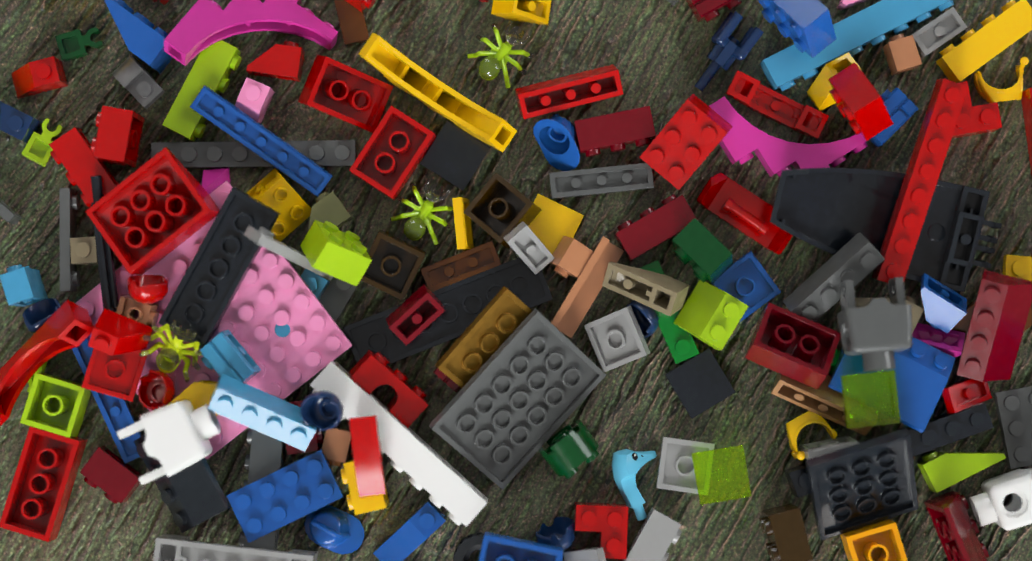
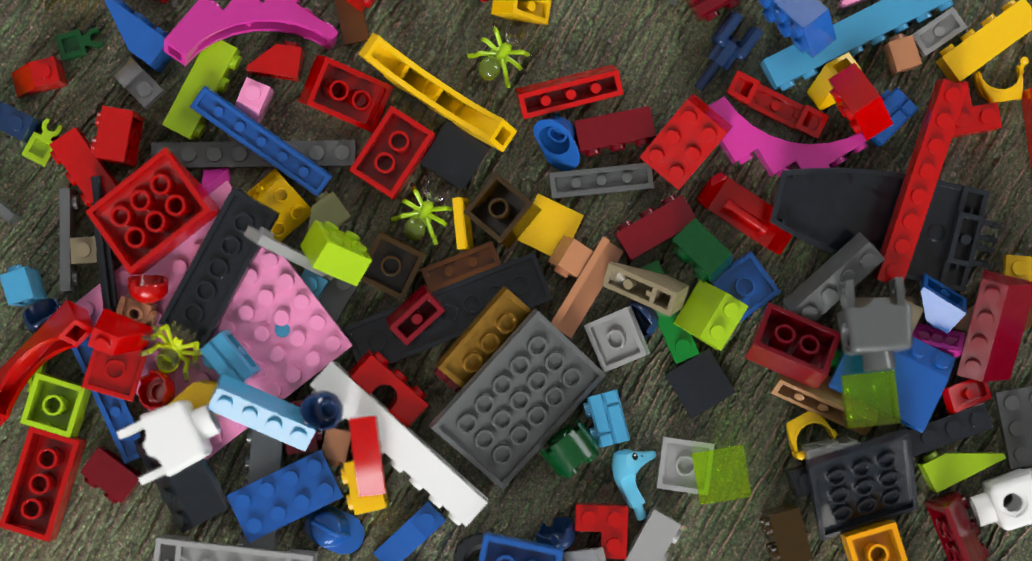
(529, 247): light grey plate -> none
(607, 418): none -> dark azure brick

